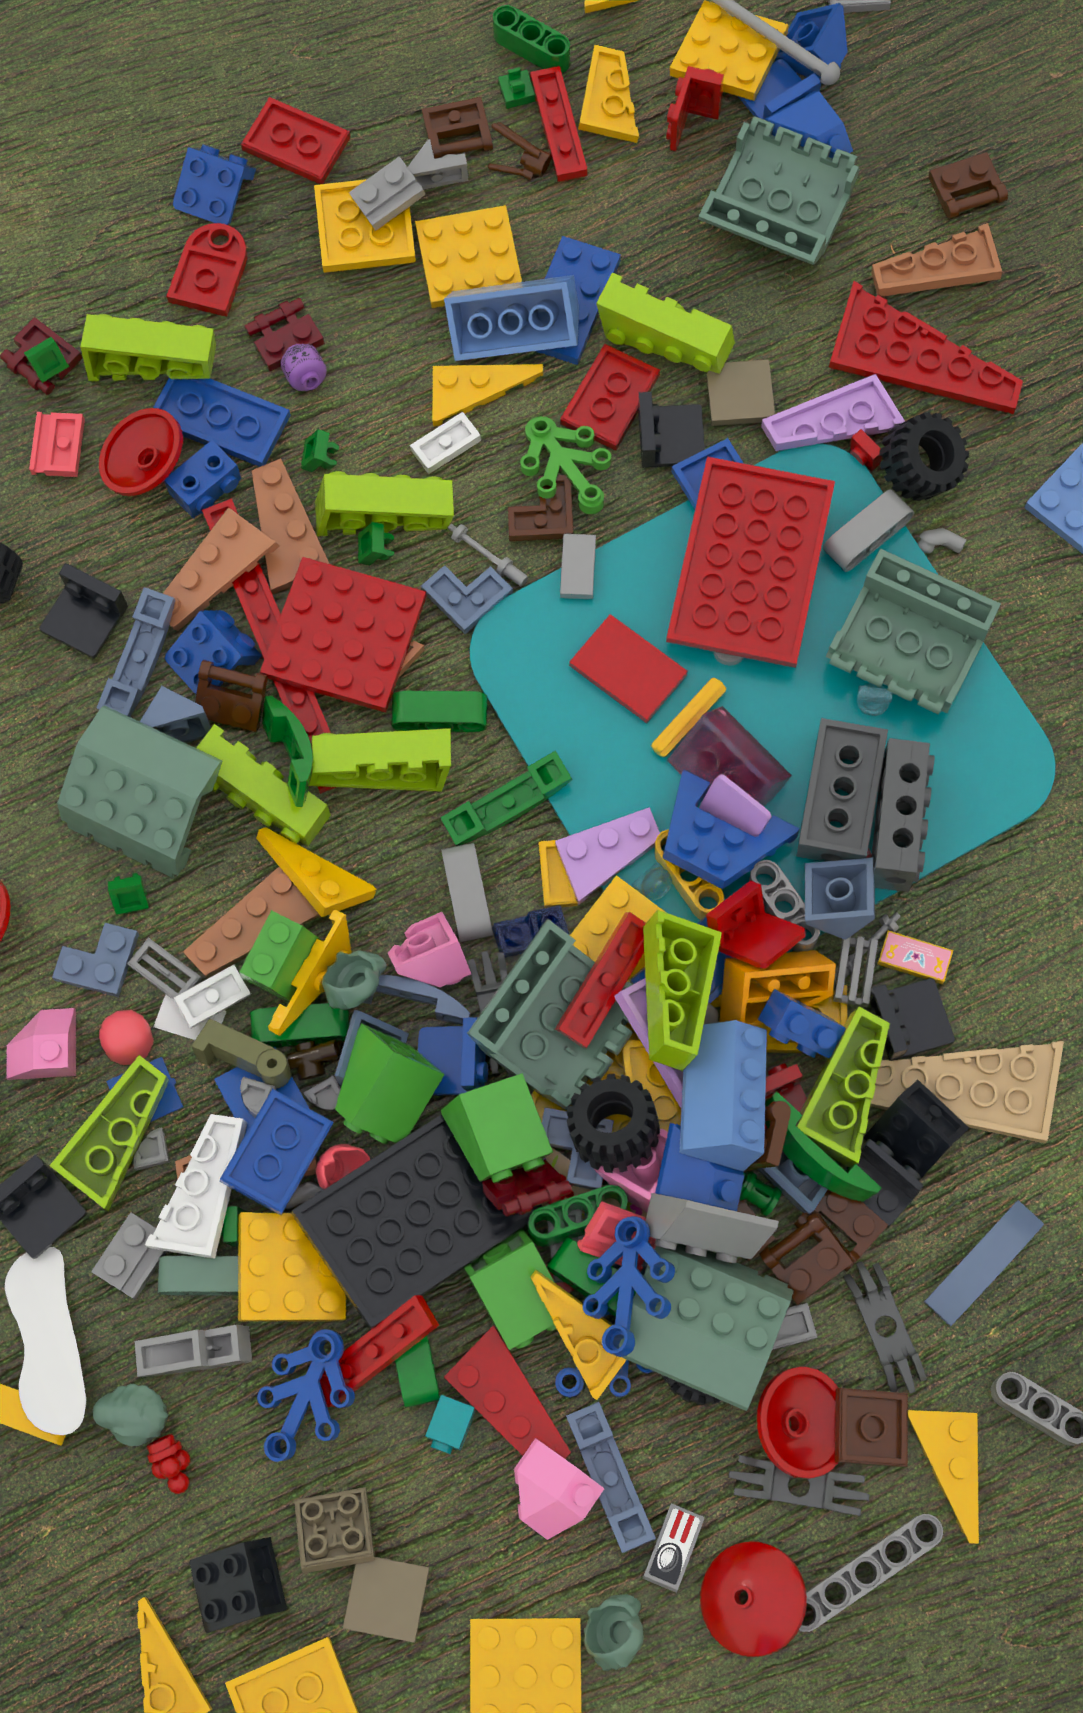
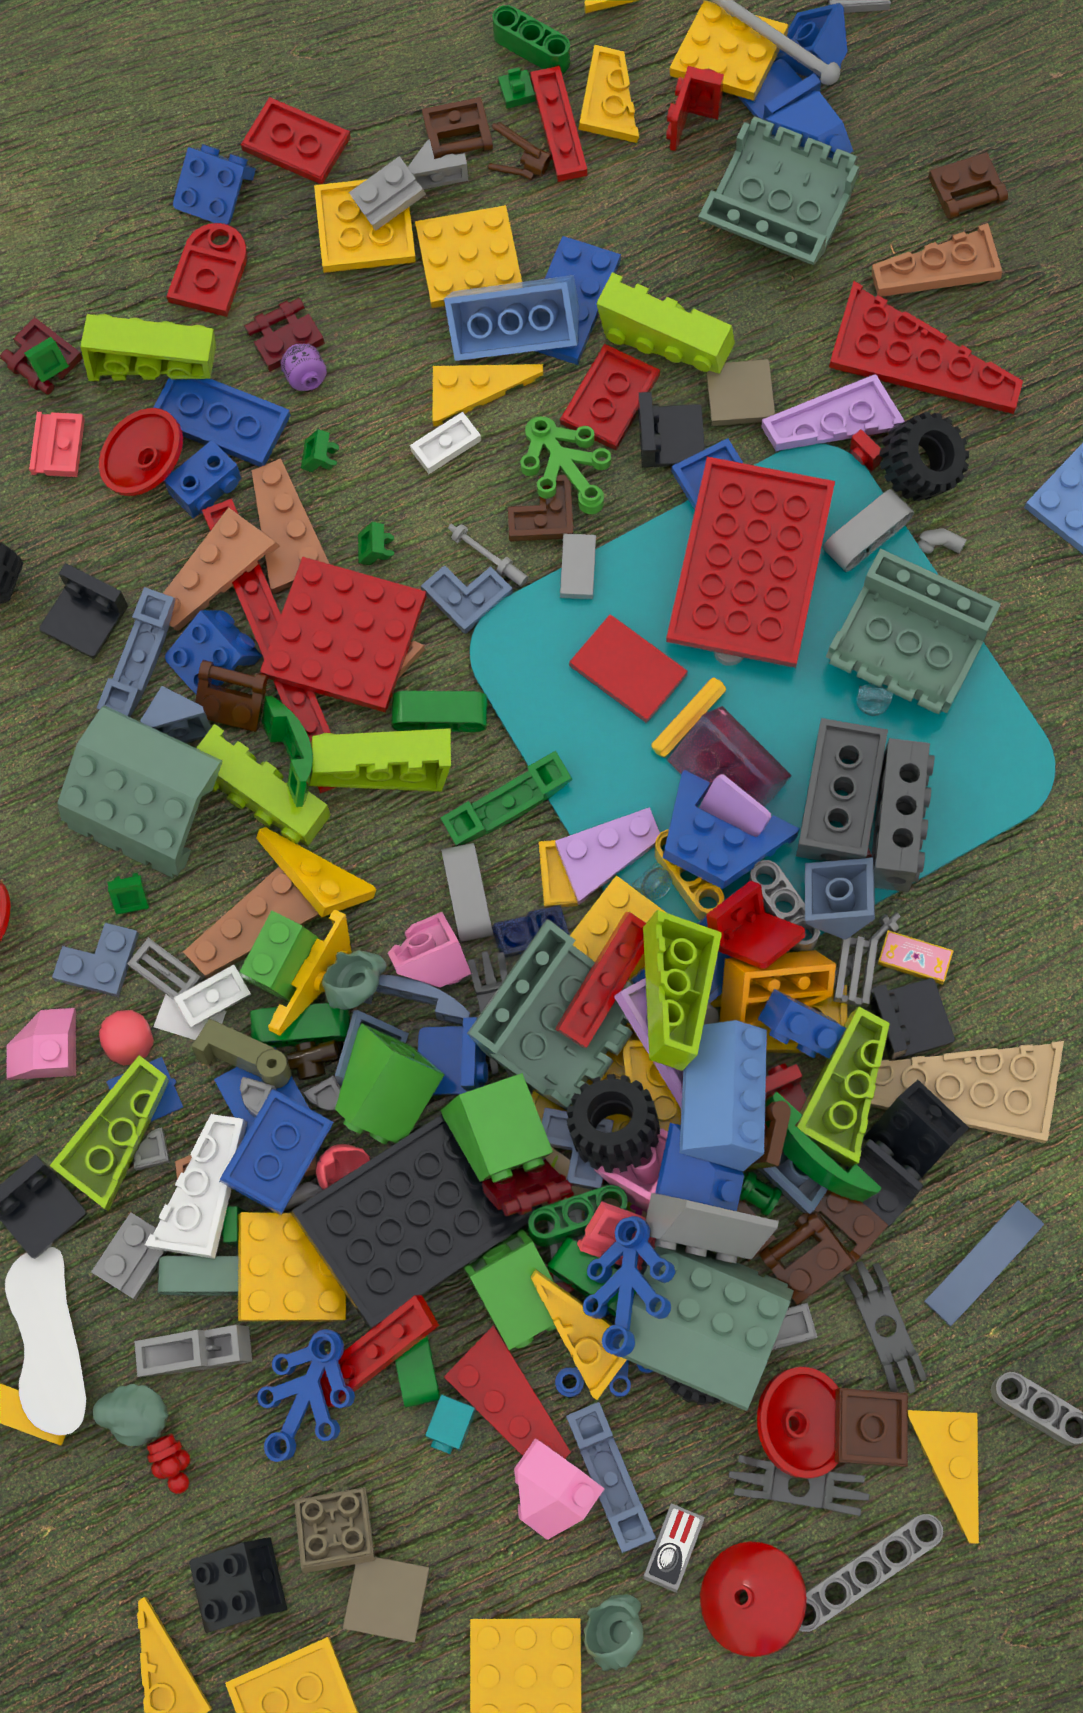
(395, 501): lime wedge -> none

